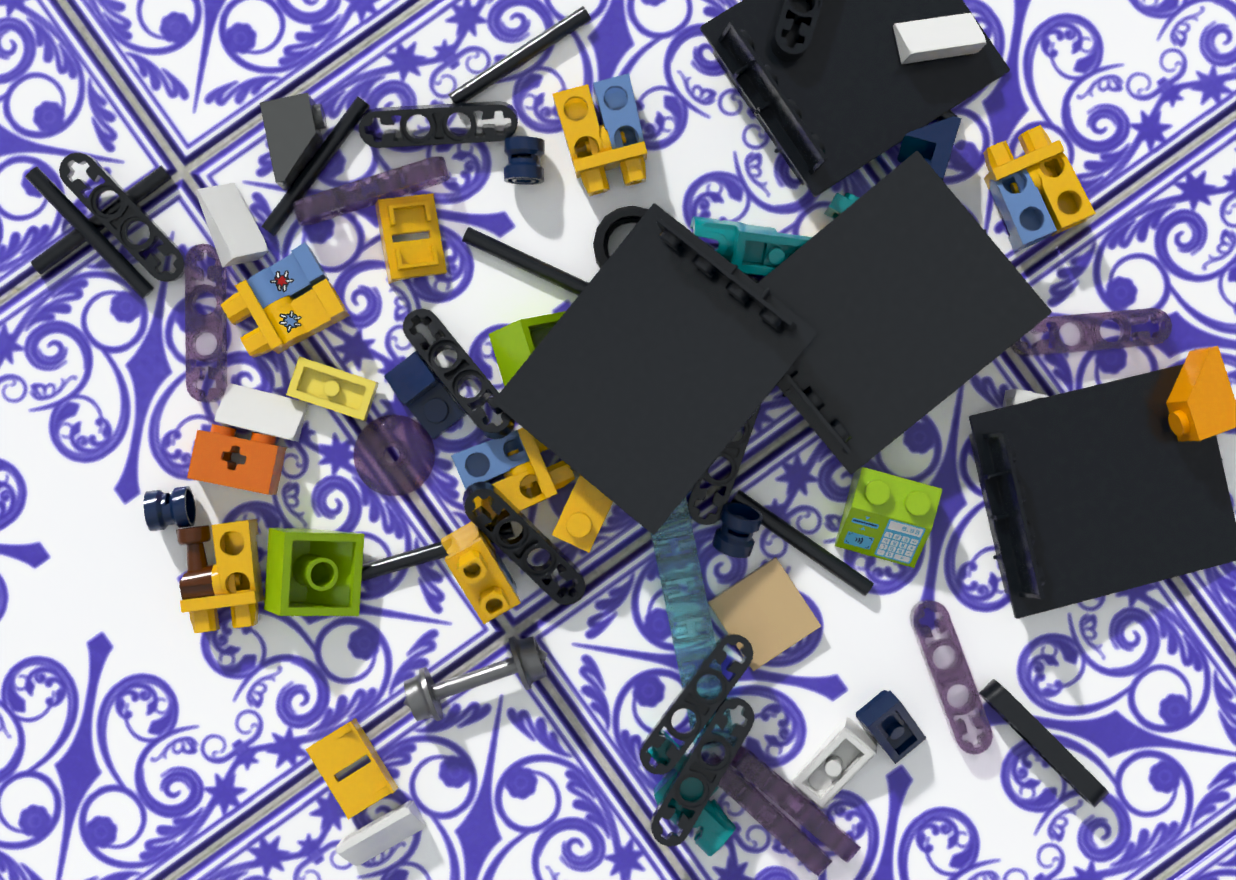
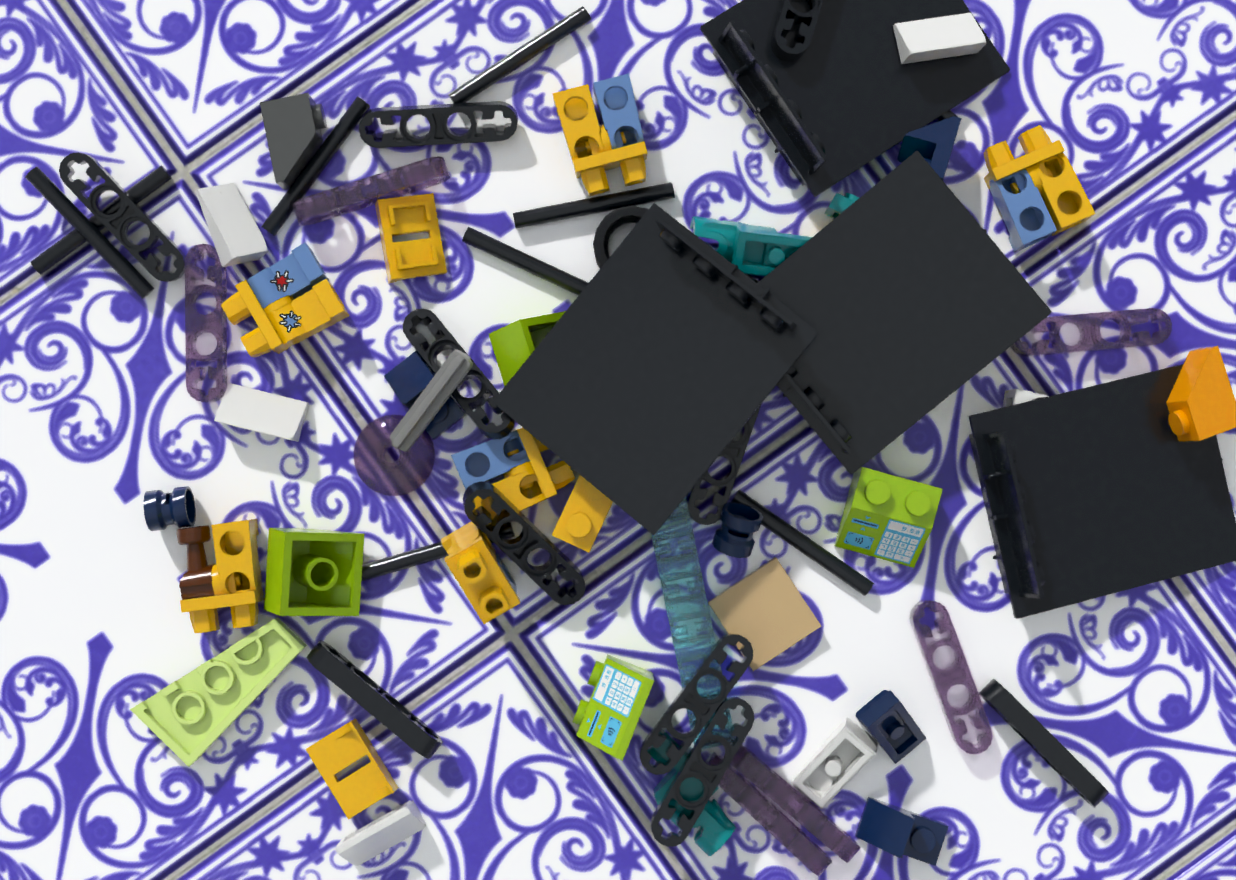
(210, 698): none -> yellowish green wing
(213, 462): orange brick -> none
(332, 388): light yellow plate -> none
(374, 699): none -> black beam
(424, 696): flat silver piece -> none
(431, 400): none -> light grey axle
(524, 160): dark blue wheel -> none
(593, 205): none -> black bar
(613, 705): none -> lime slope
(901, 831): none -> dark blue slope

